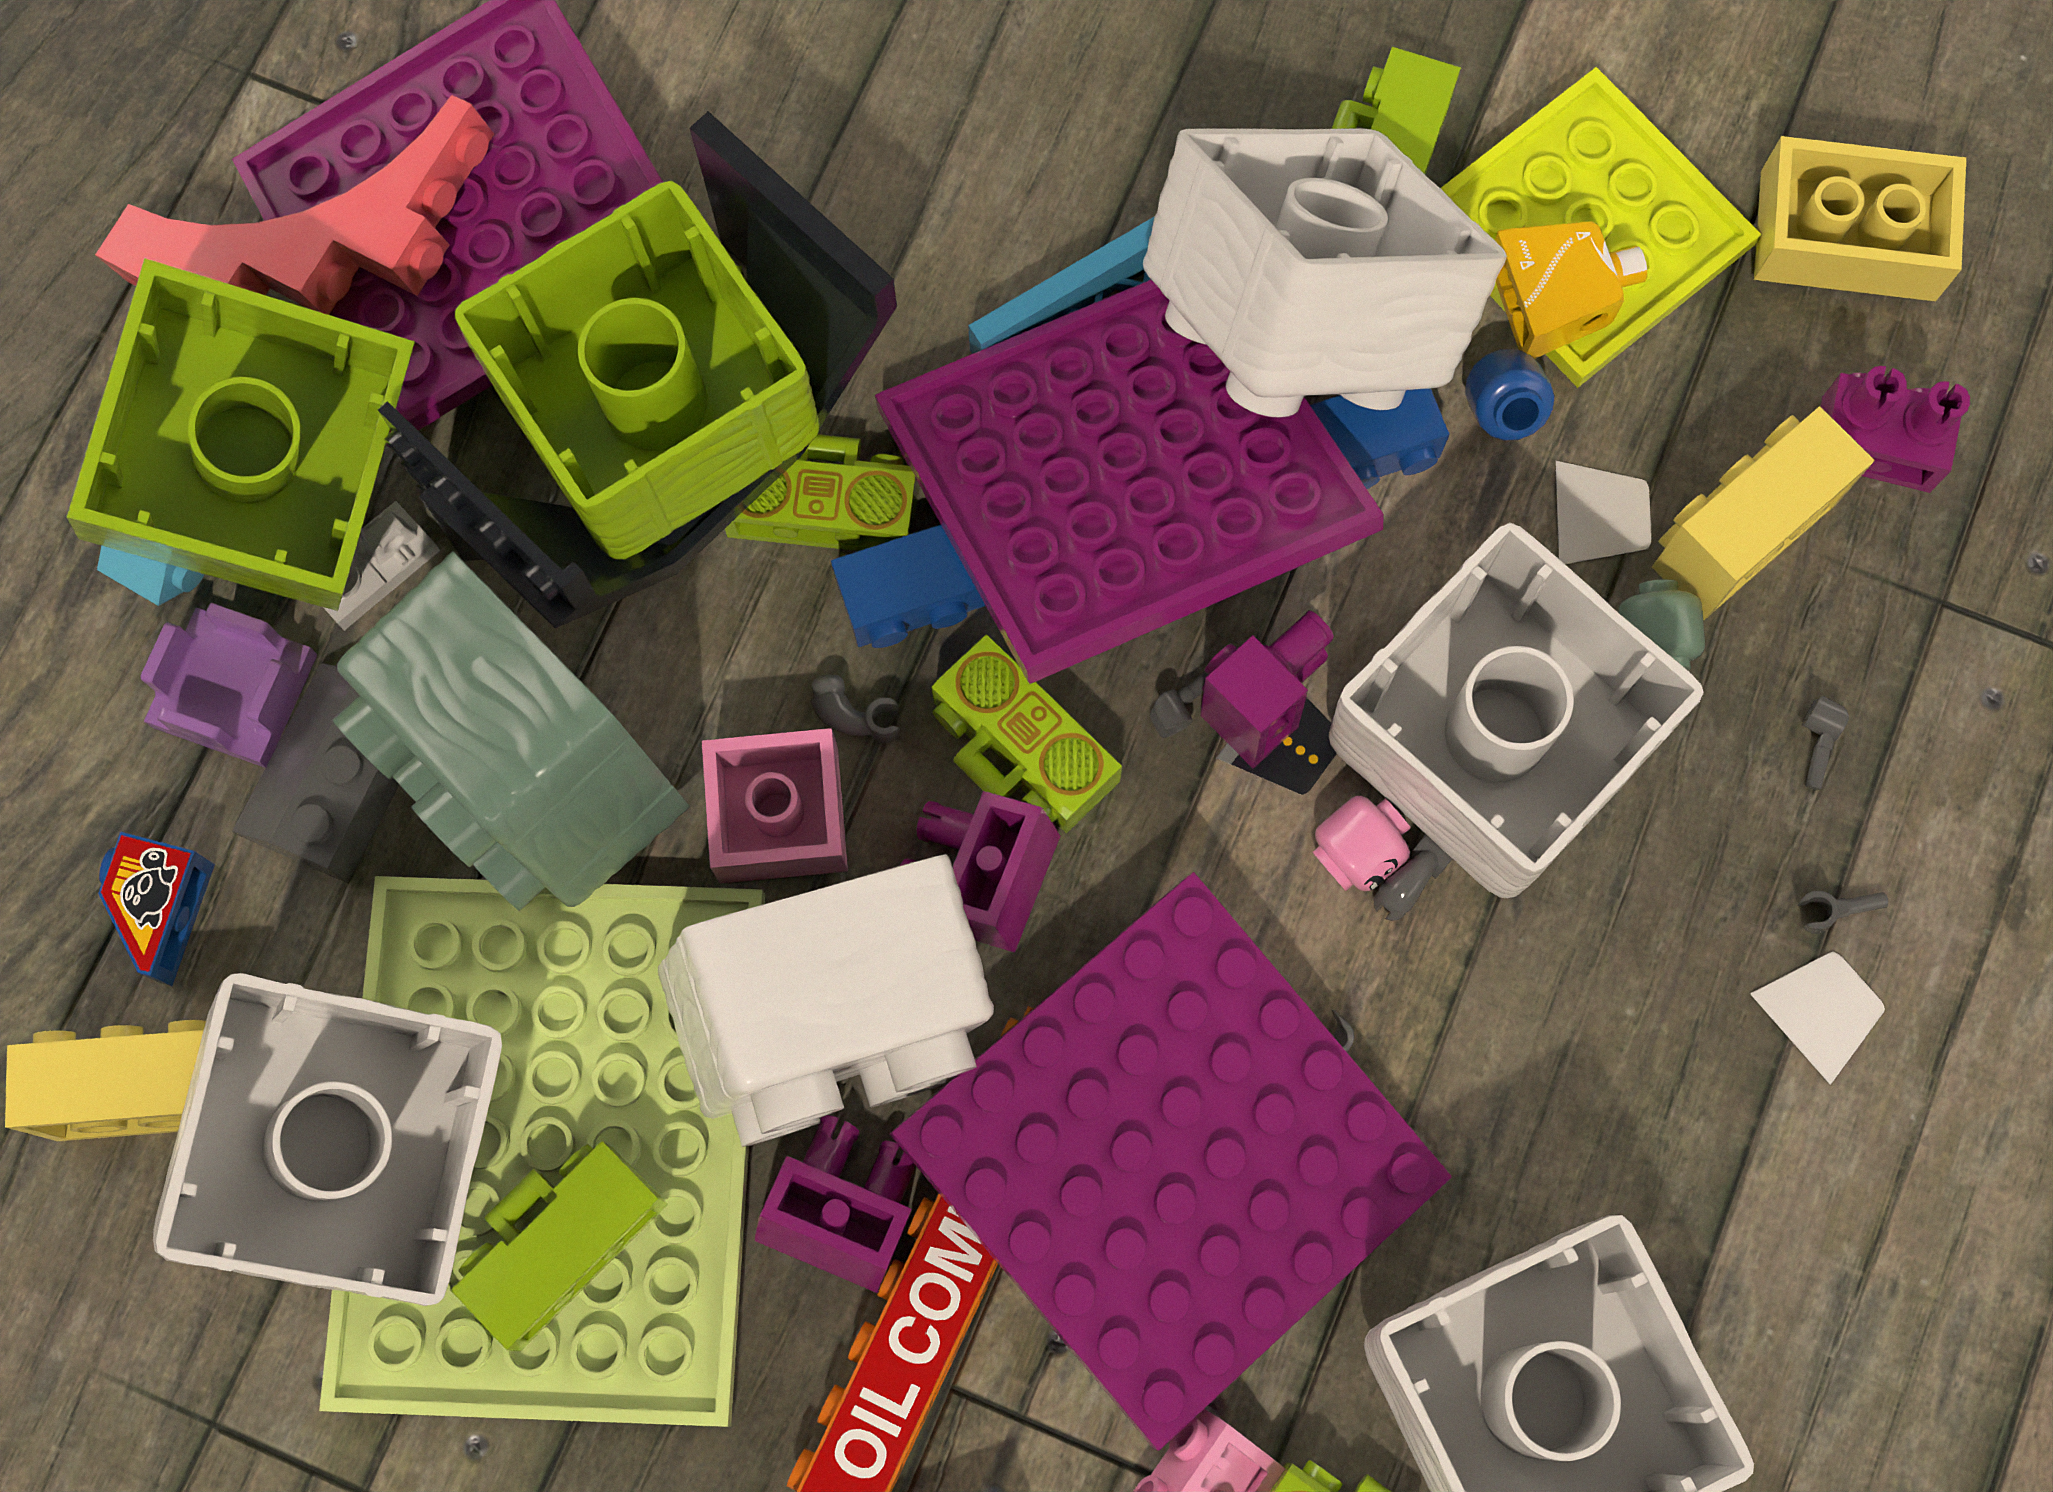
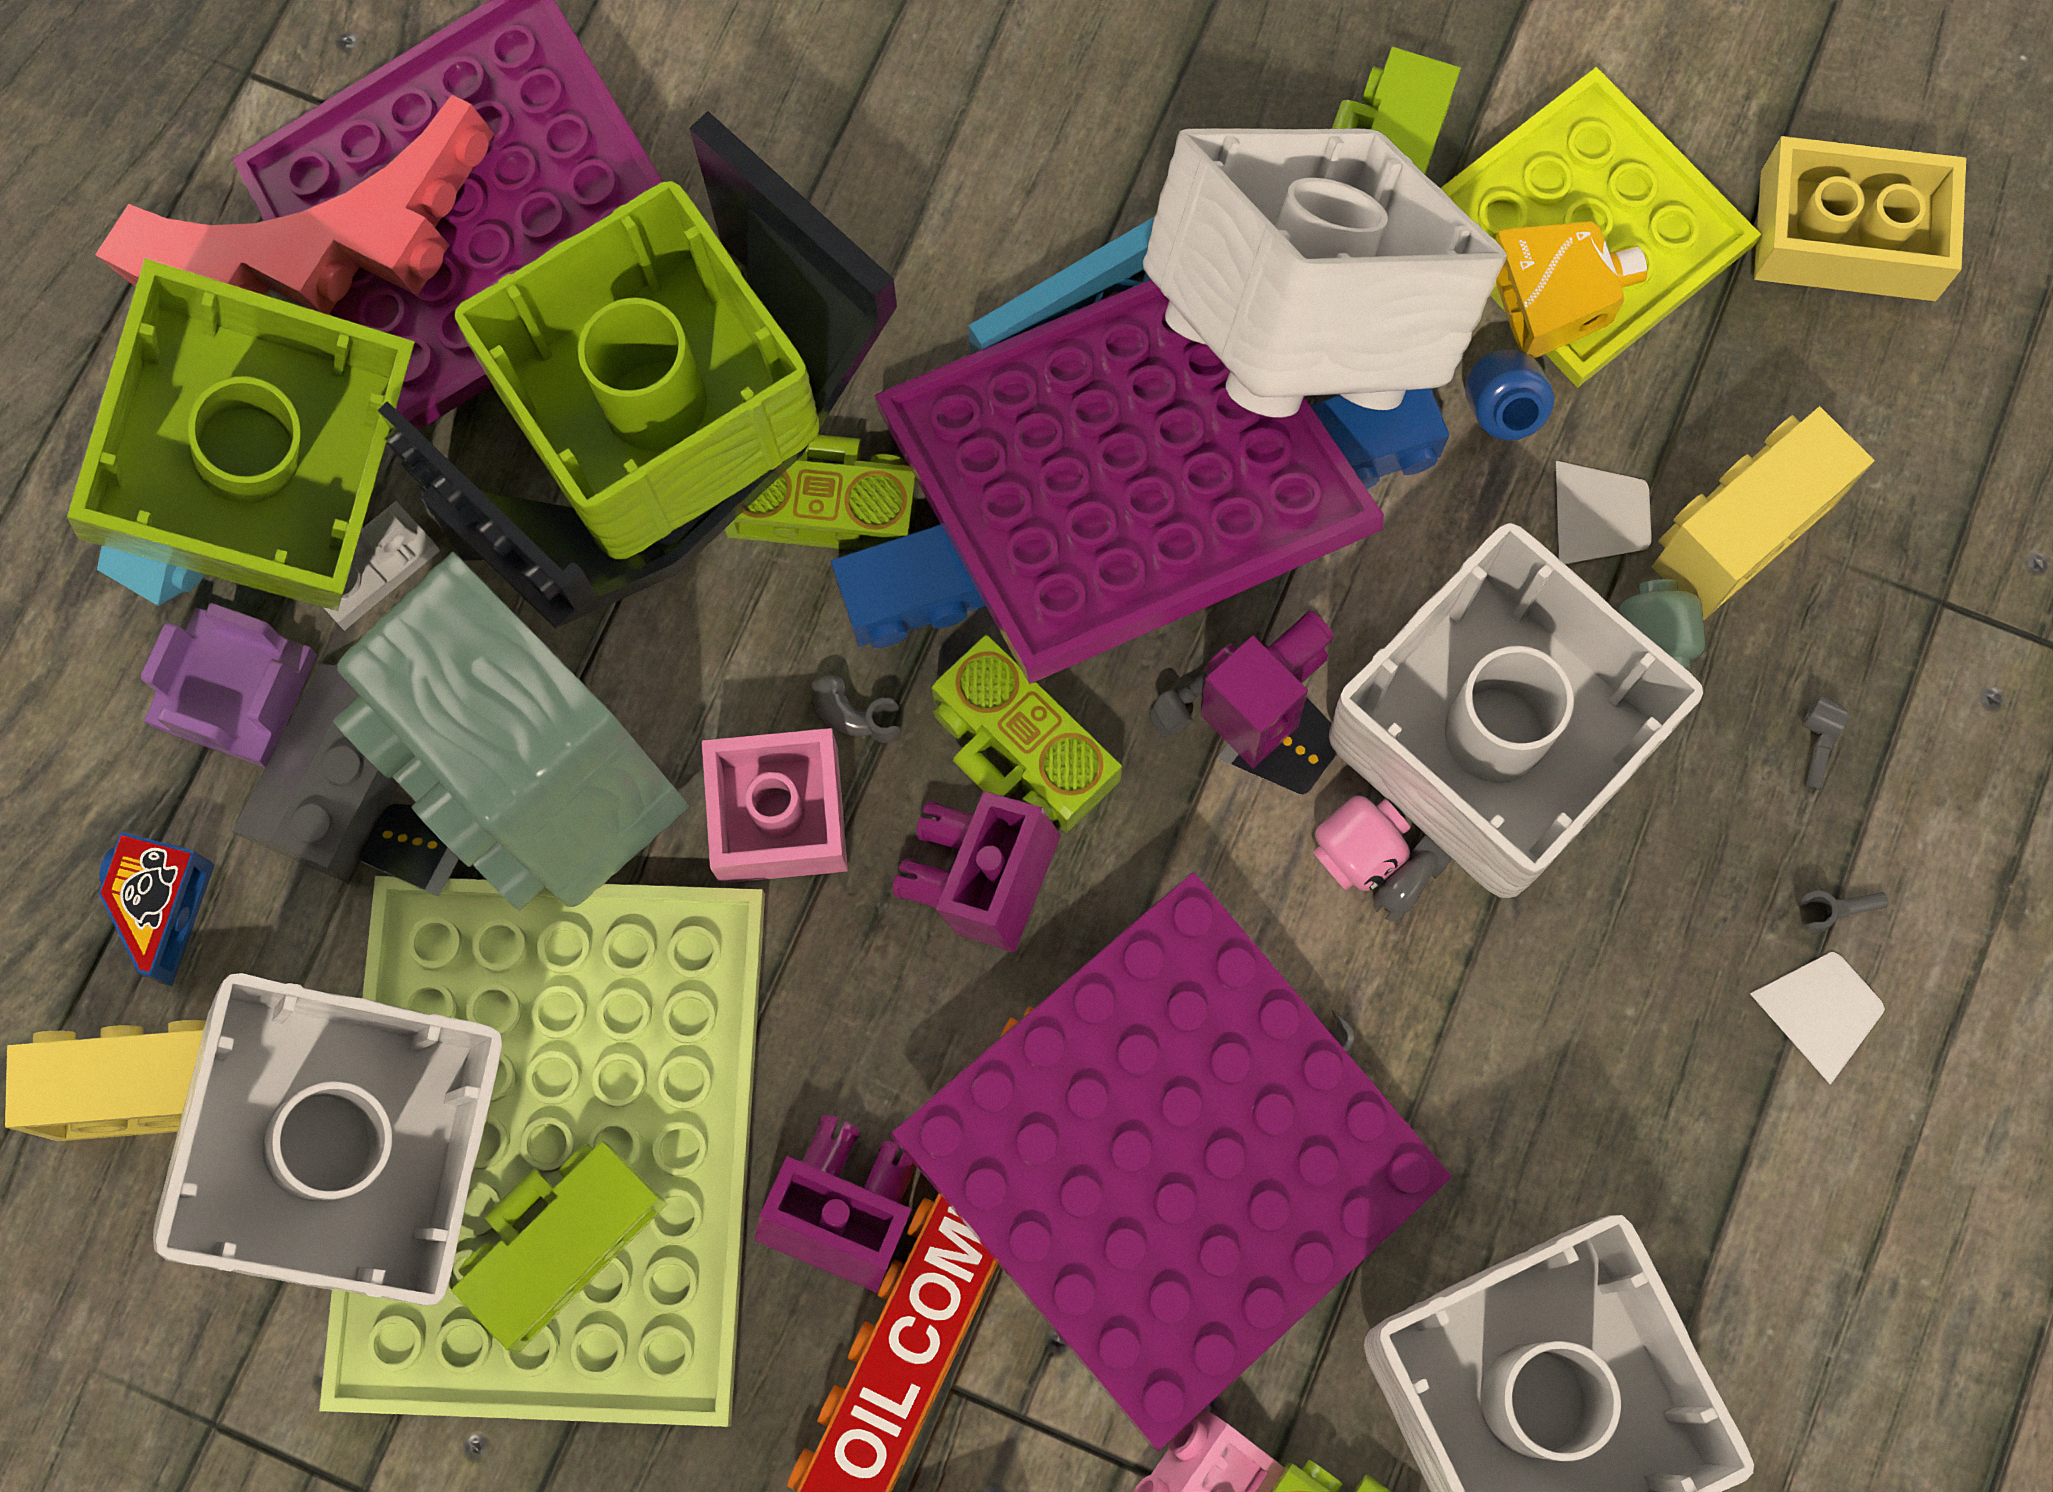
(409, 850): none -> black sticker
(827, 989): white brick -> none
(1902, 429): magenta brick -> none

